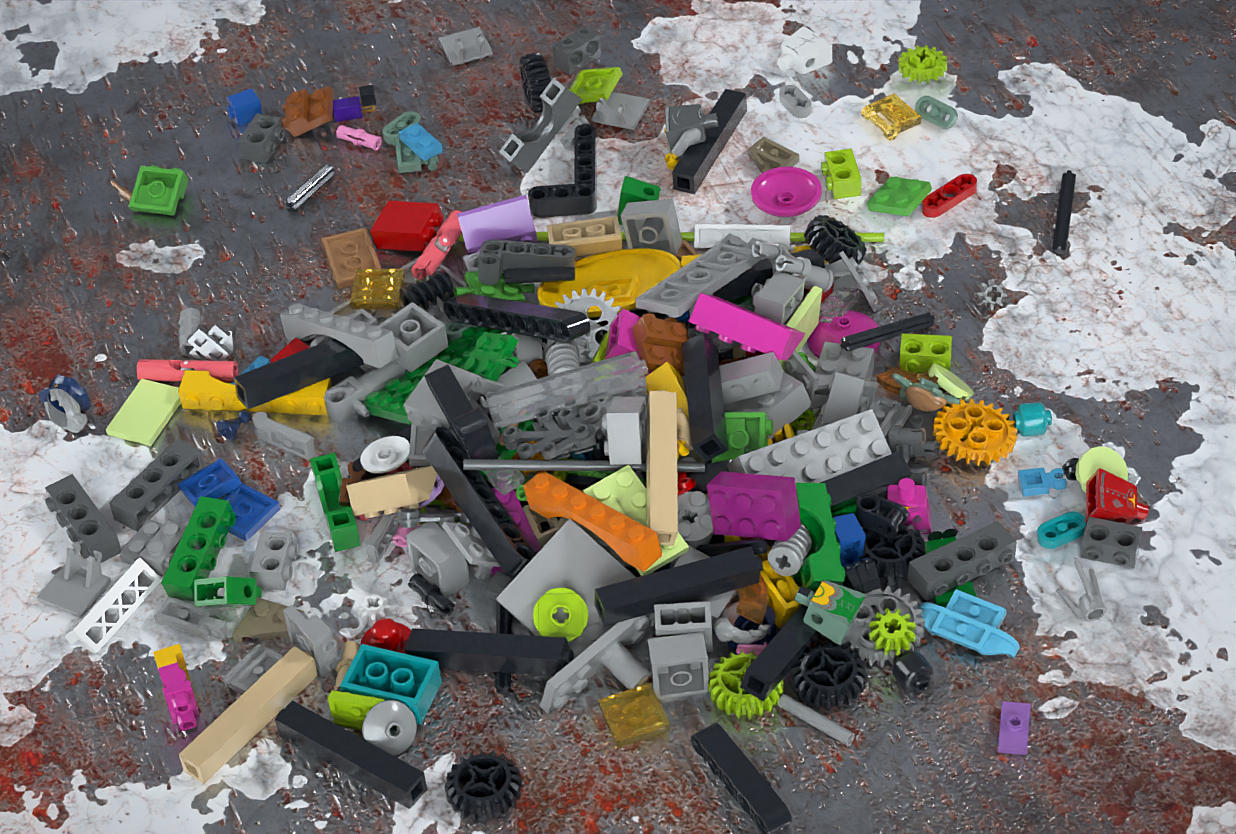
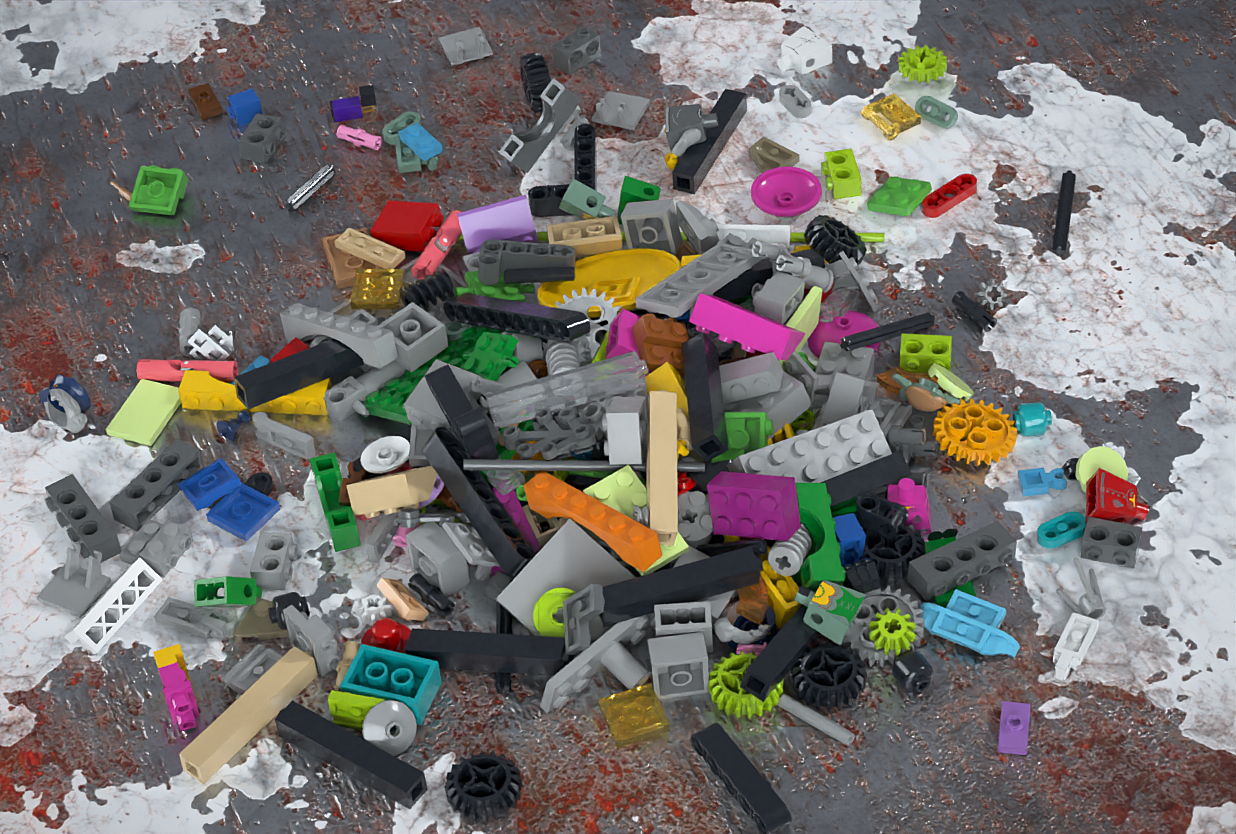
(198, 547): green brick -> none
(205, 101): none -> reddish brown plate
(261, 482): none -> black tile
(283, 601): none -> black head
(307, 110): dark orange plate -> none
(369, 249): none -> tan tile
(402, 599): none -> light nougat plate
(577, 613): none -> dark grey plate
(578, 197): none -> sand green torso
(596, 83): lime plate -> none
(641, 515): none -> light grey bush
(696, 227): none -> light grey slope
(974, 311): none -> black pin
(1074, 644): none -> white hinge

